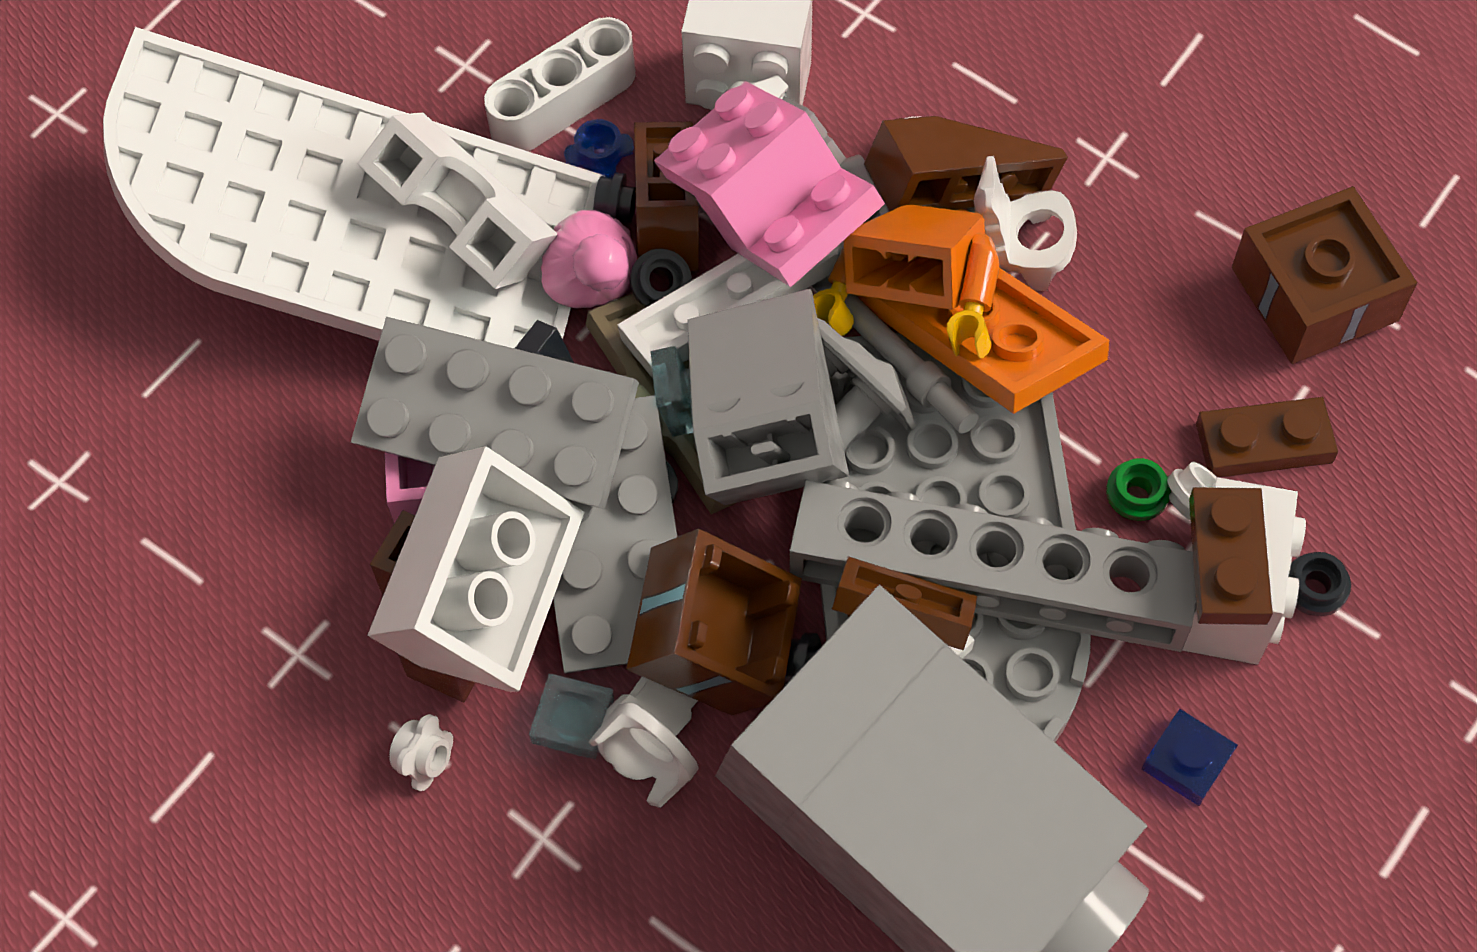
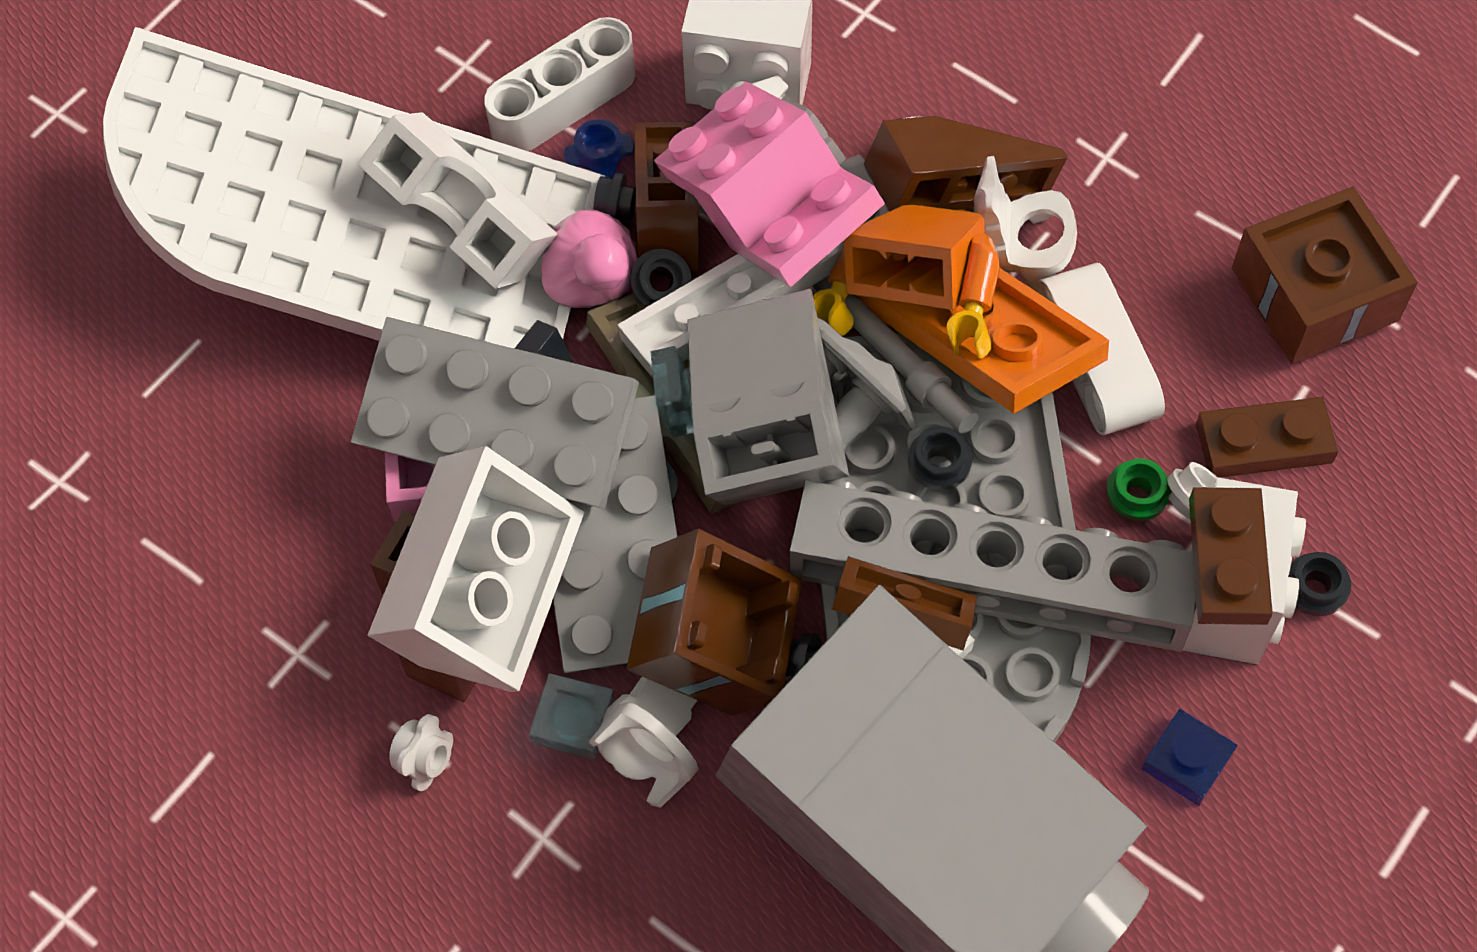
(945, 443): none -> black plate
(1125, 386): none -> white beam

